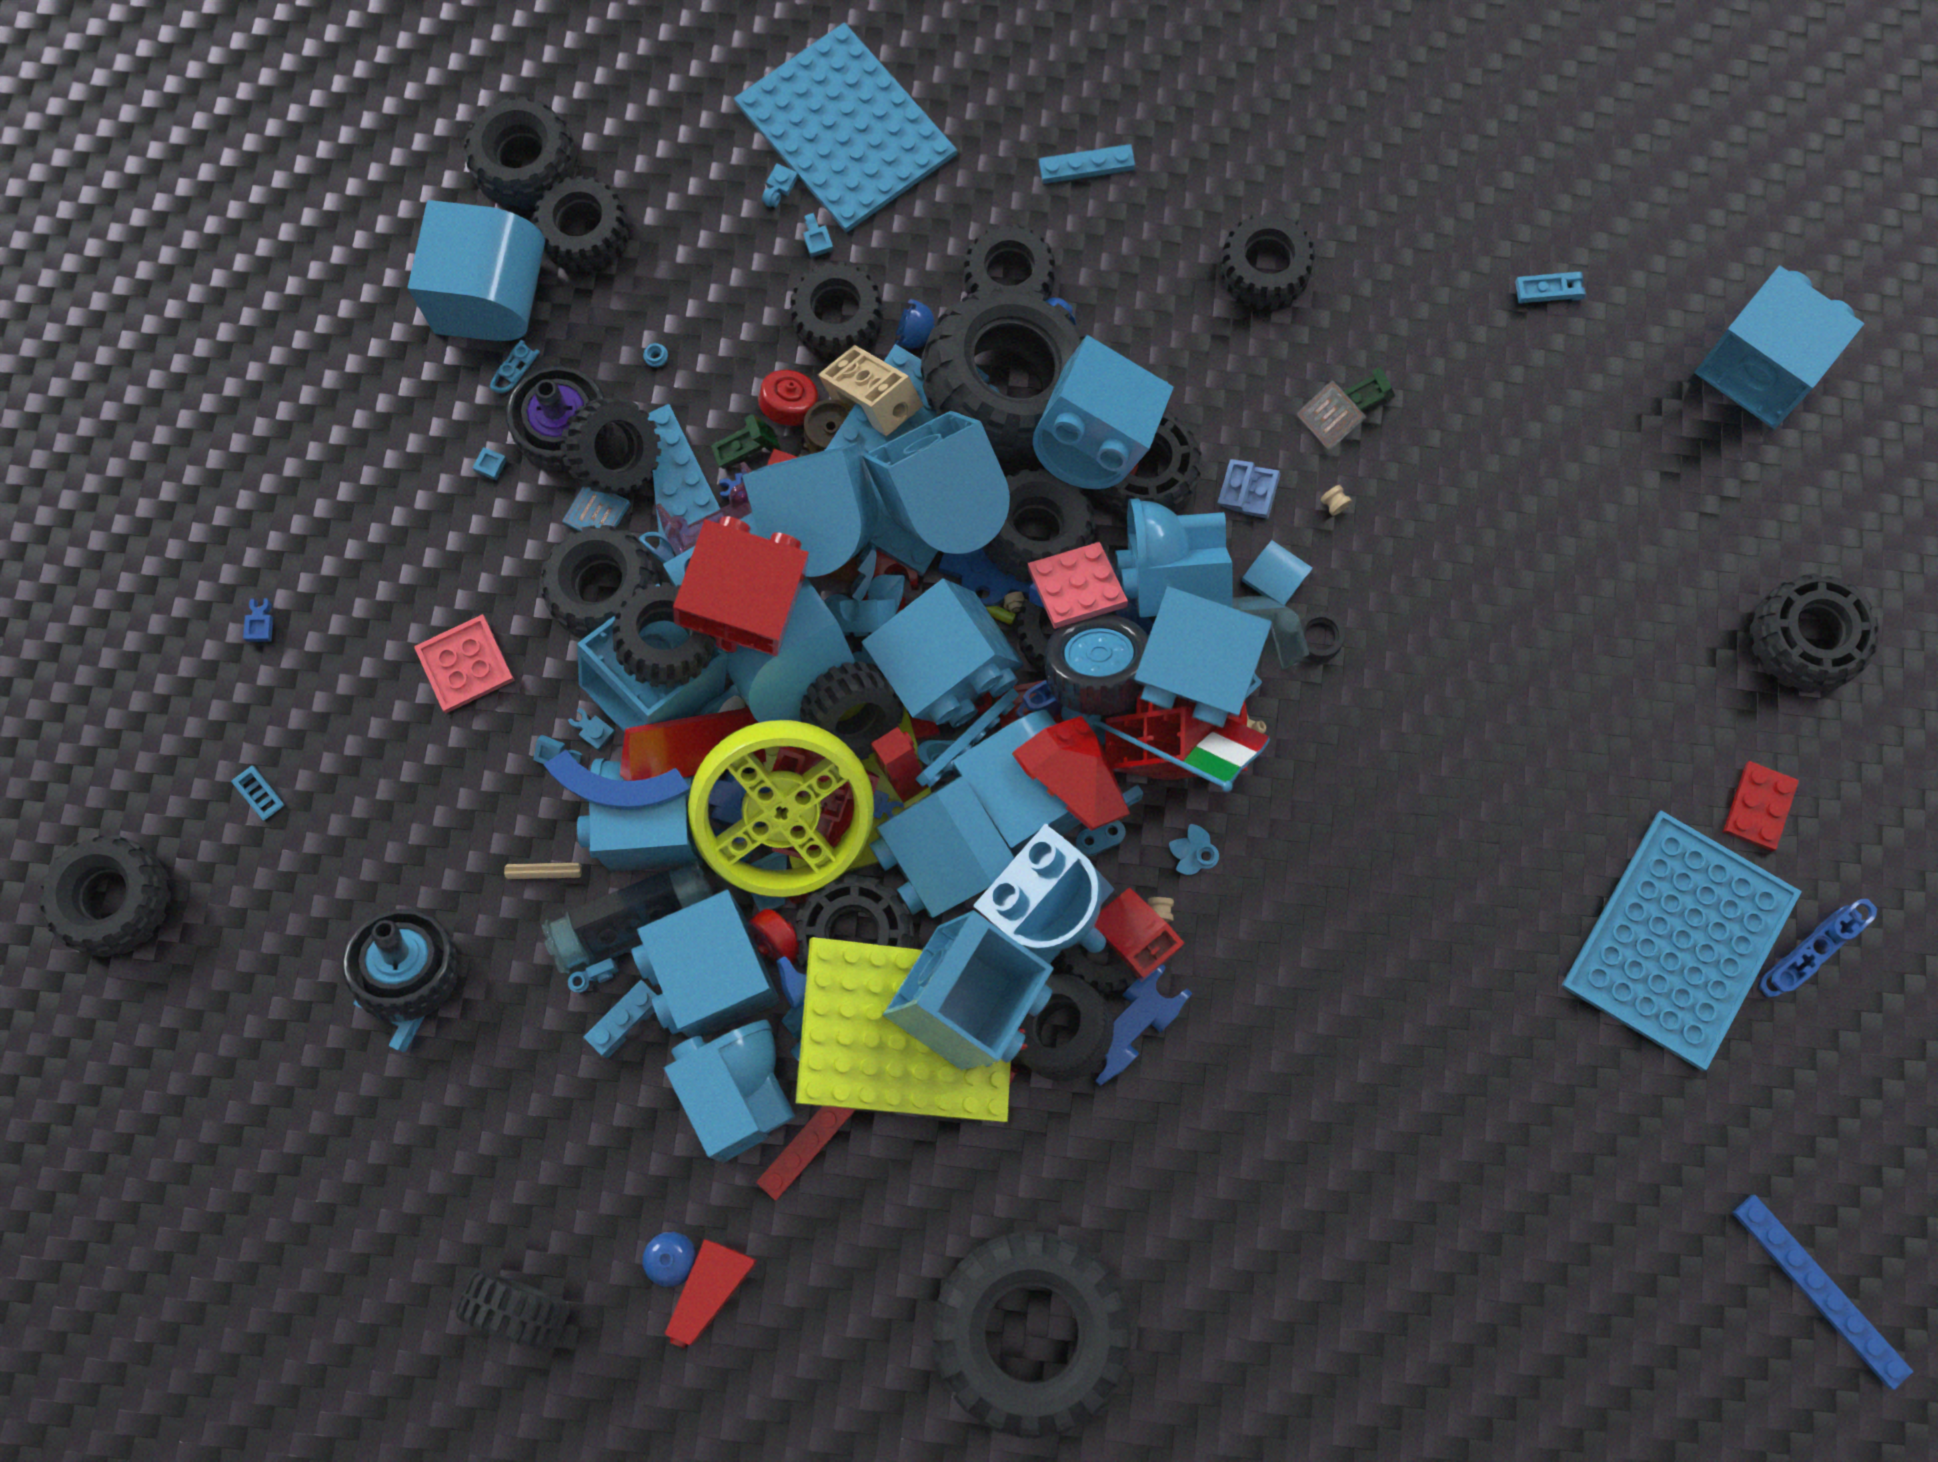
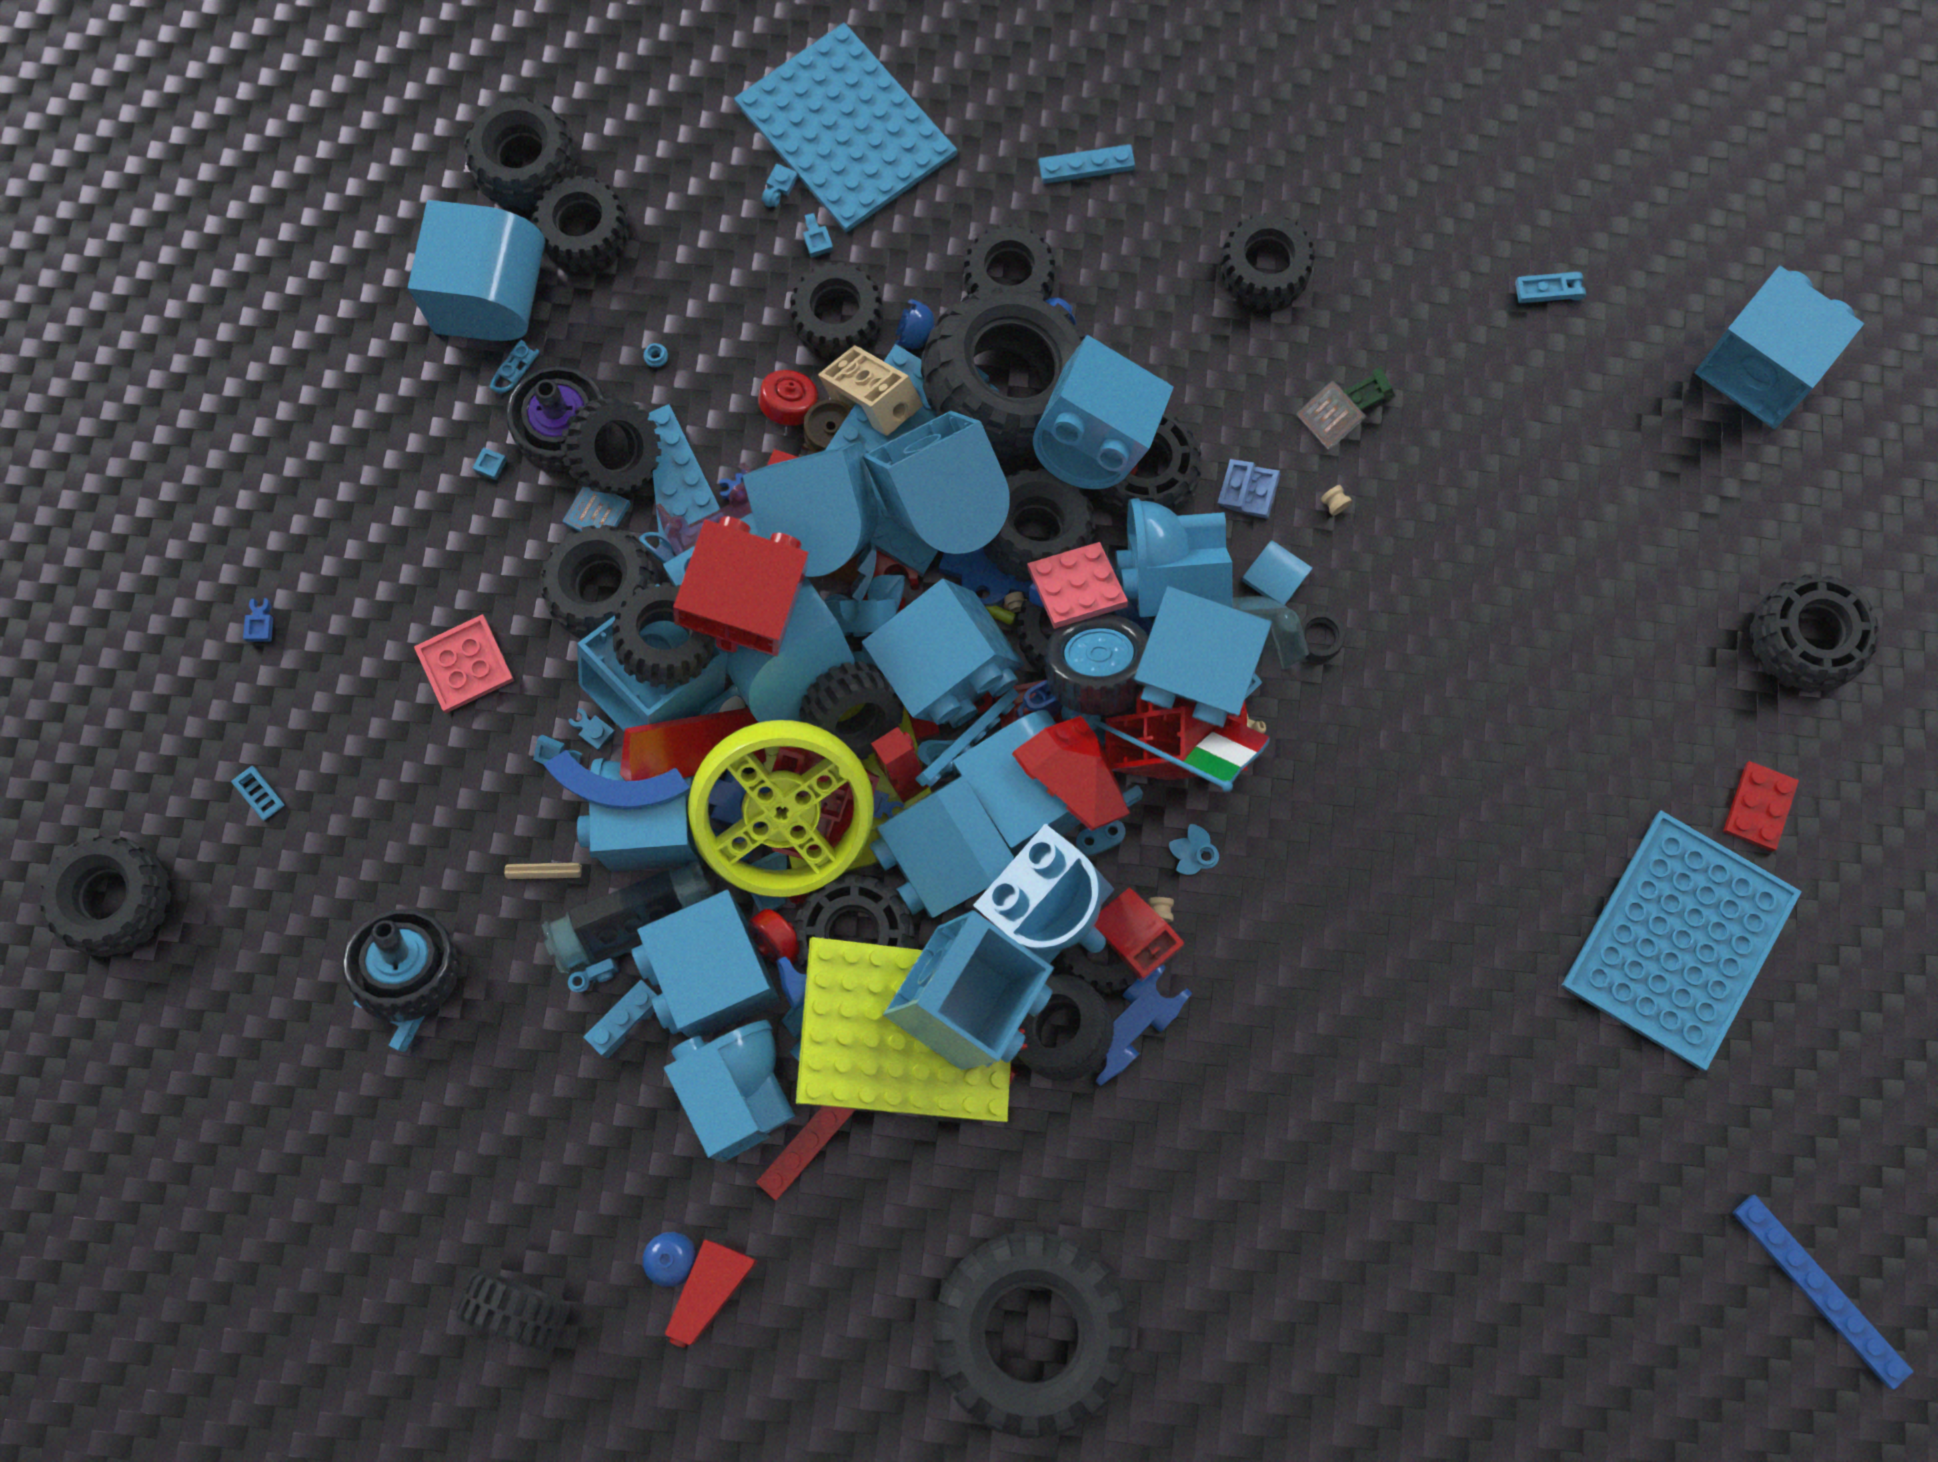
(745, 442): dark green bracket -> none
(1804, 960): blue piece -> none

